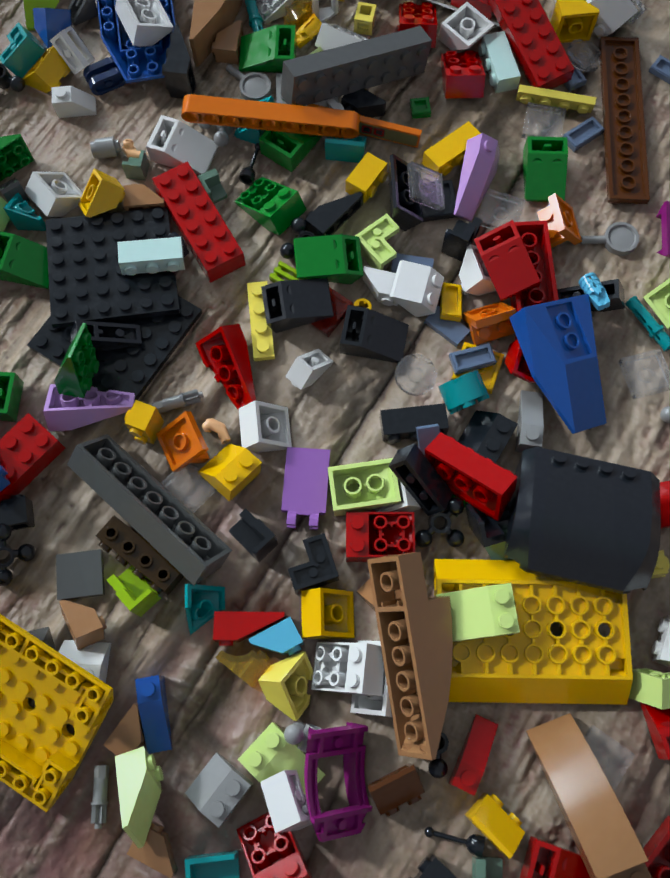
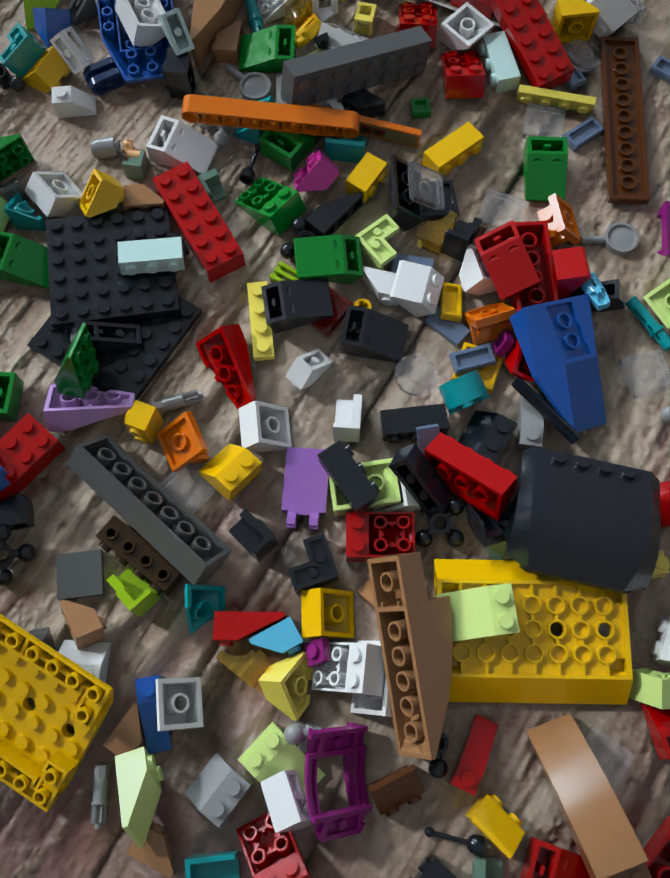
(176, 31): none -> light aqua slope
(179, 703): none -> white slope
(220, 428): light nougat arm -> none
(317, 174): none -> dark pink slope
(318, 652): none -> magenta plate
(322, 41): none -> black hinge
(347, 419): none -> white panel
(349, 477): none -> black brick
(432, 233): none -> clear yellow arch
(477, 173): lavender wedge -> none
(503, 343): none -> magenta plate
(546, 410): none -> black axle
(570, 269): none -> red slope

